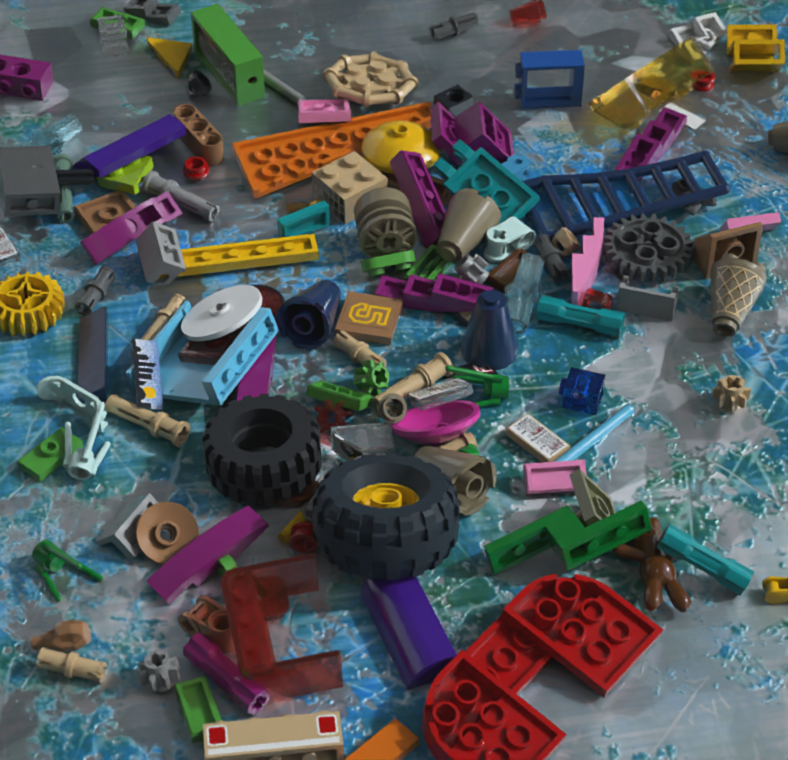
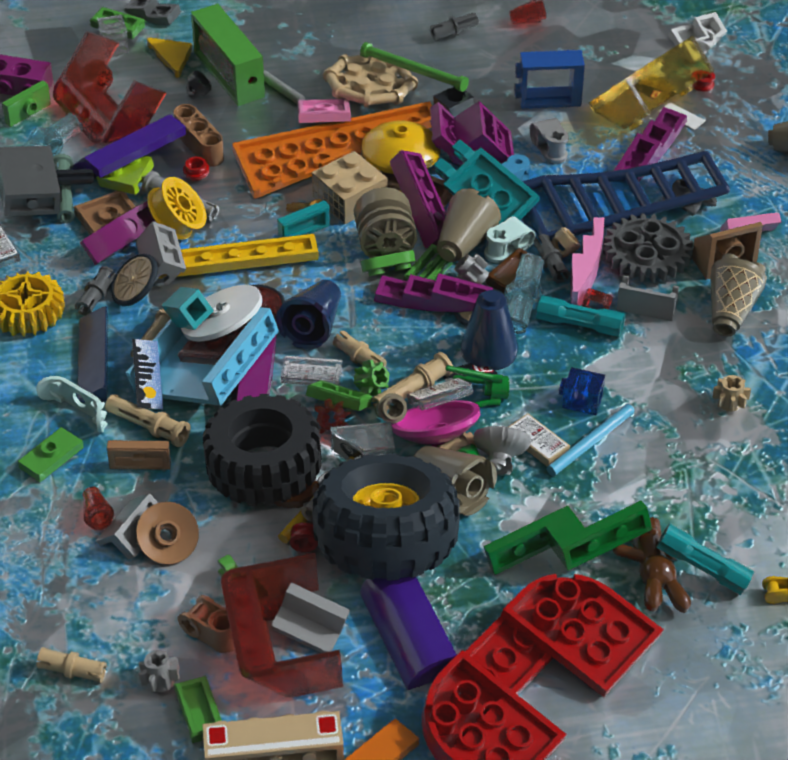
(26, 103): none -> bright green plate
(52, 558): green plant -> none
(64, 637): medium nougat piece -> none
(82, 463): light aqua plant -> none
(84, 93): none -> clear red windscreen
(96, 509): none -> clear red cone
(134, 280): none -> tan wheel
(138, 454): none -> medium nougat tile
(177, 207): none -> yellow wheel
(187, 308): none -> teal brick
(201, 556): magenta slope -> none
(210, 659): magenta axle -> none
(310, 370): none -> clear tile
(310, 619): none -> light grey panel
(370, 317): medium nougat tile -> none
(461, 83): none -> bright green bar
(501, 445): none -> light grey hair
(550, 140): none -> light grey piece
(550, 477): bright pink tile -> none
(592, 500): olive tile -> none
(754, 47): yellow piece -> none

